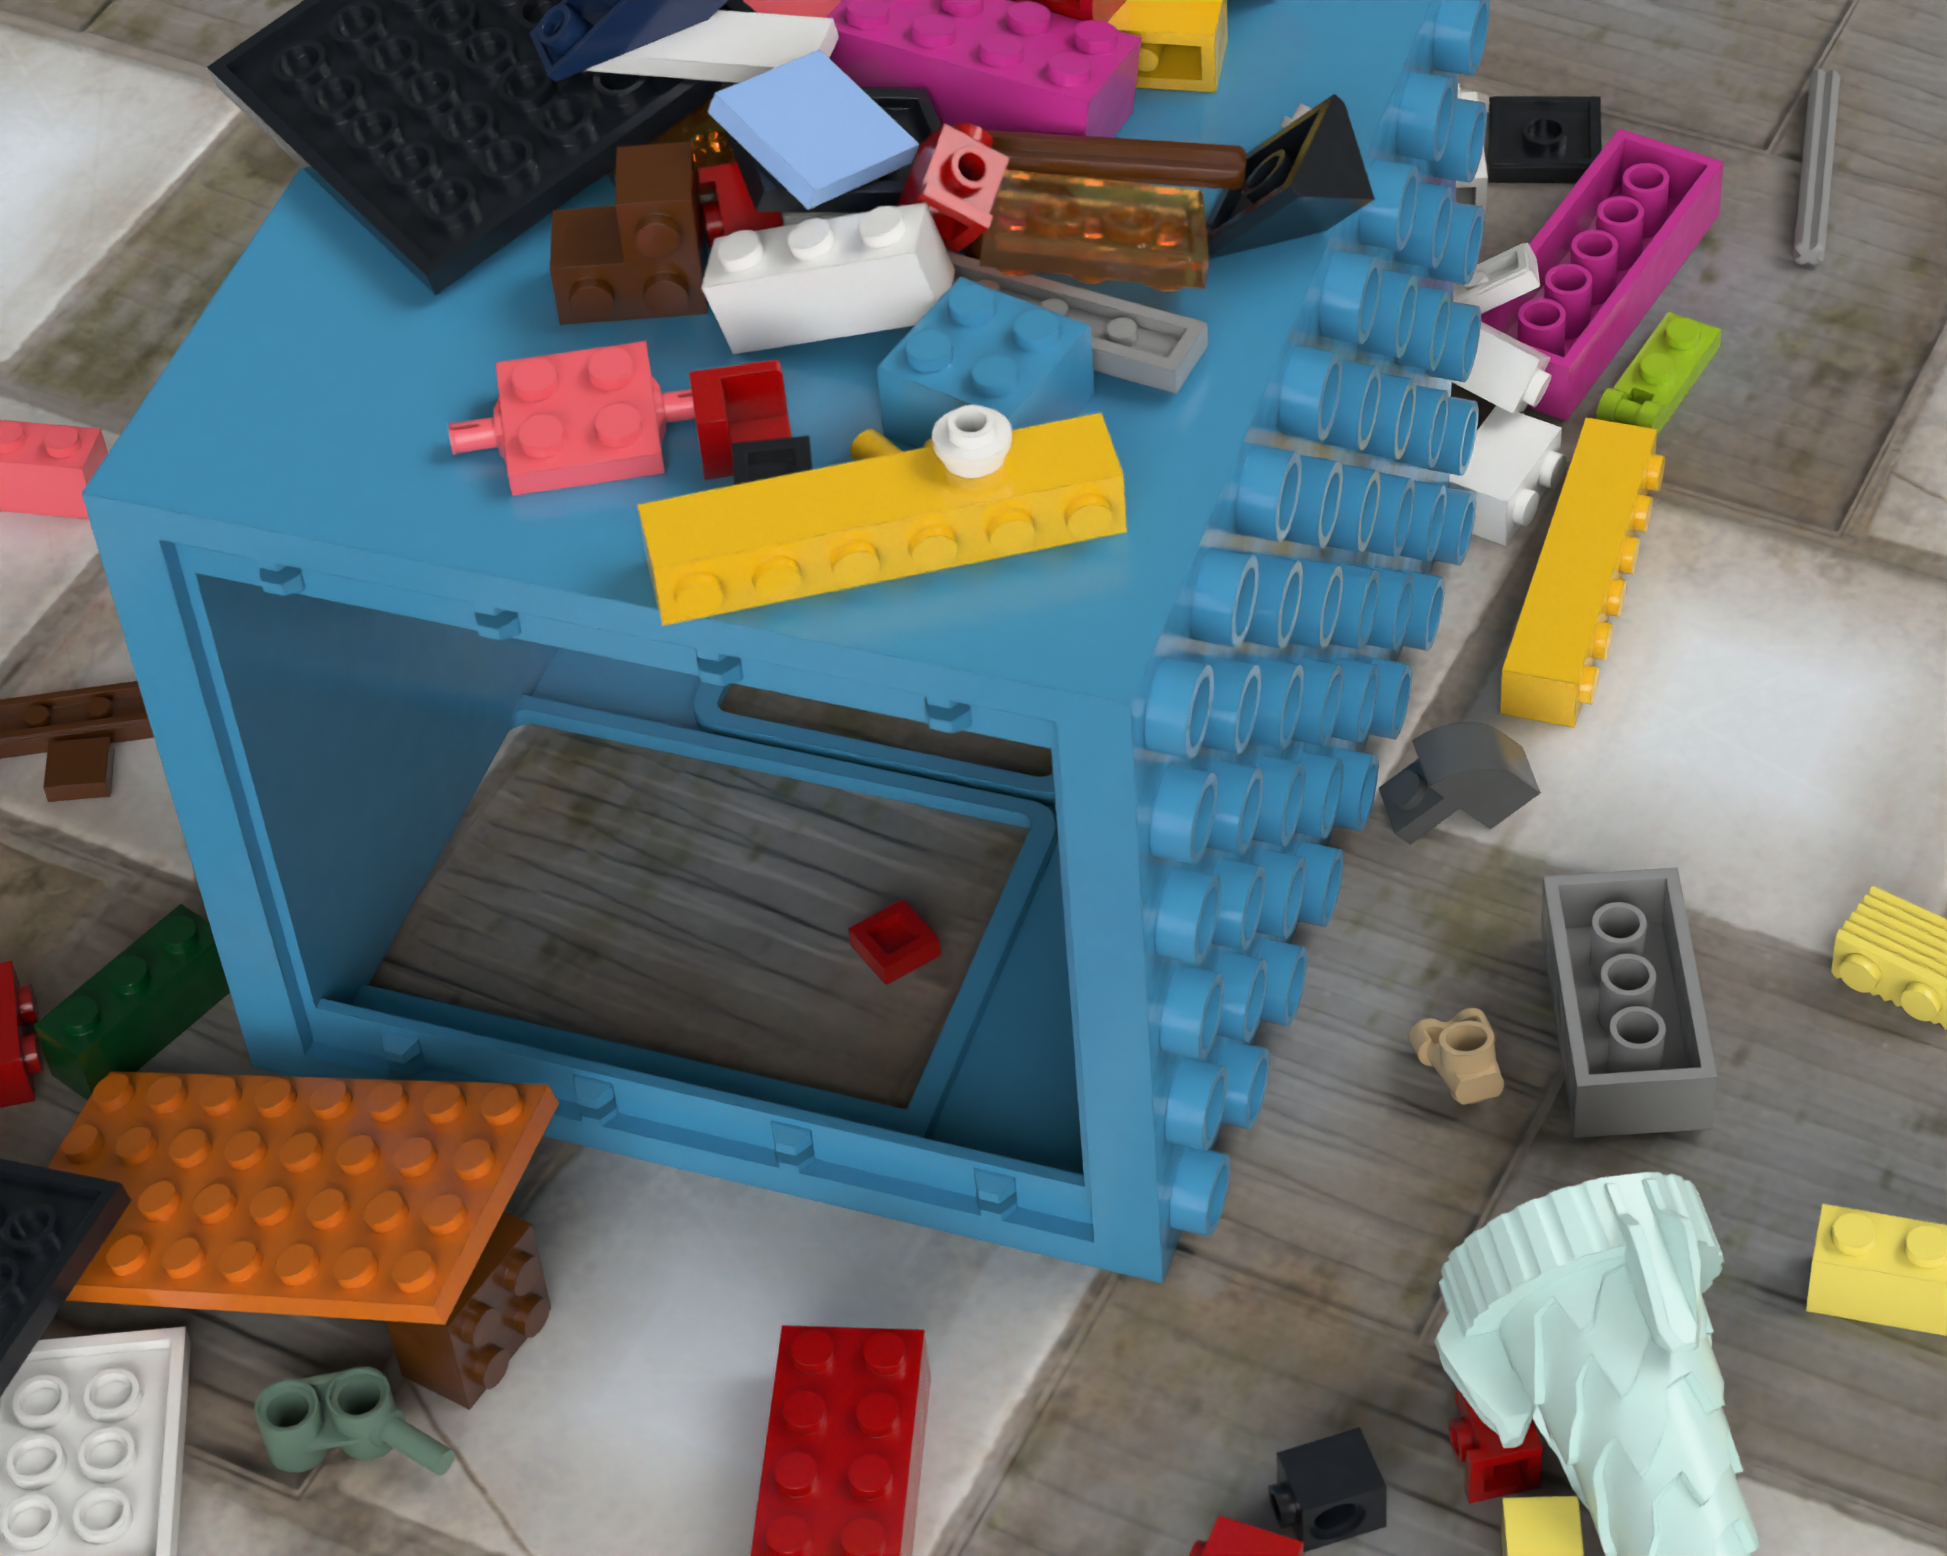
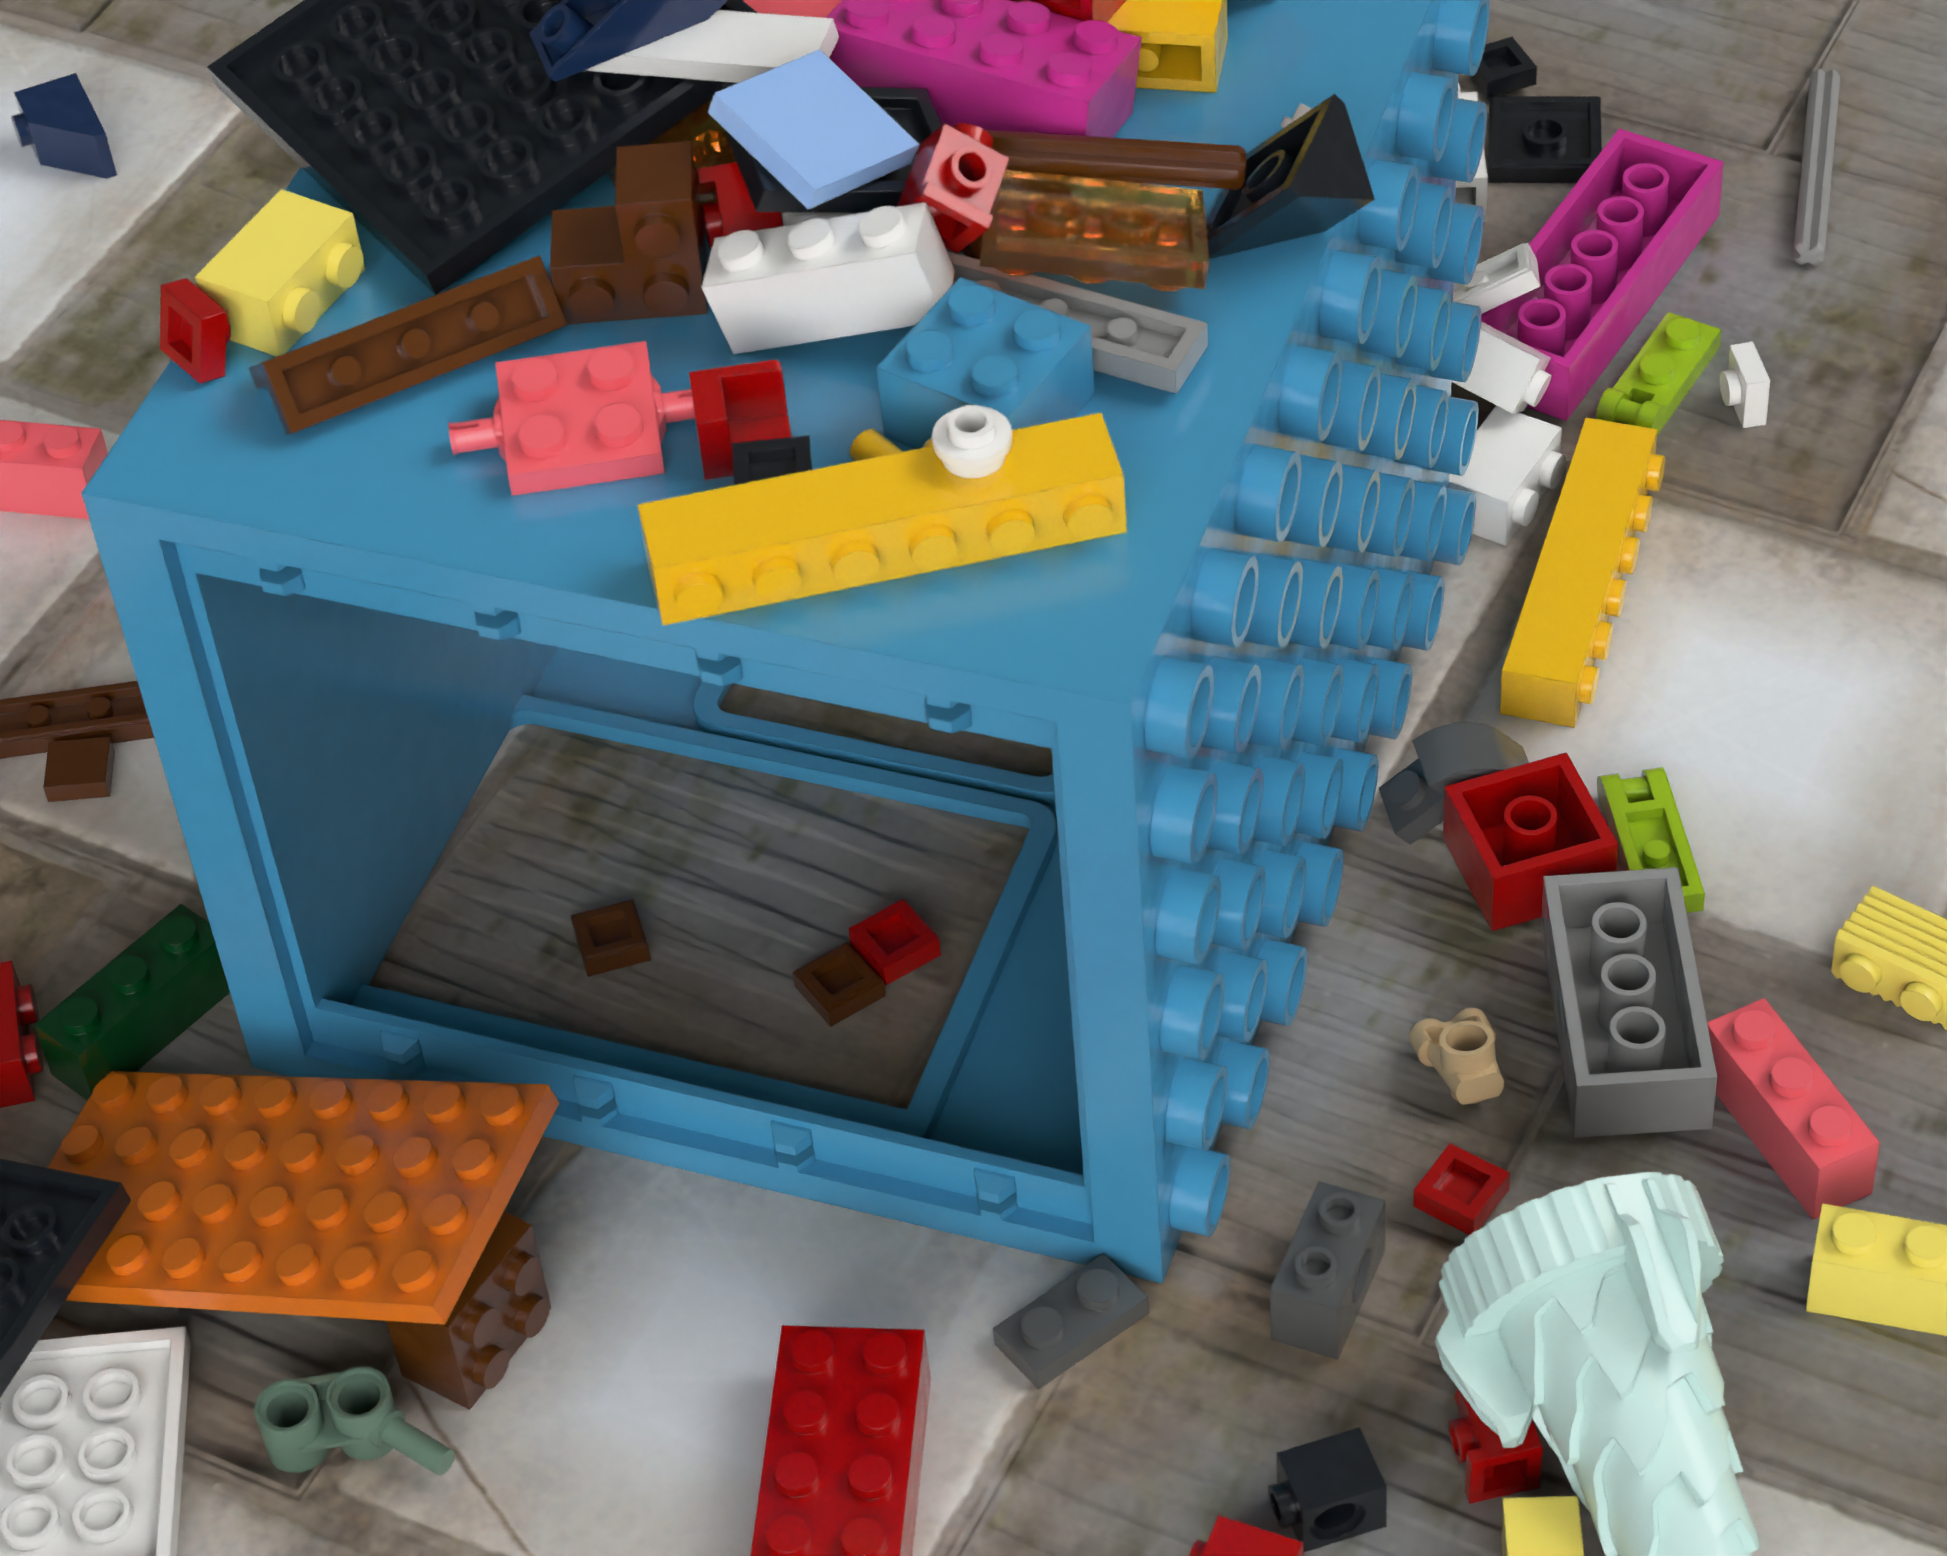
(63, 127): none -> dark blue slope
(193, 330): none -> red plate
(283, 271): none -> light yellow brick
(410, 345): none -> reddish brown fence
(610, 937): none -> reddish brown tile
(839, 984): none -> reddish brown tile
(1071, 1321): none -> dark grey plate
(1327, 1270): none -> dark grey brick
(1461, 1189): none -> red plate
(1504, 69): none -> black plate
(1522, 827): none -> red brick
(1650, 828): none -> lime plate
(1746, 385): none -> white plate
(1791, 1109): none -> coral brick

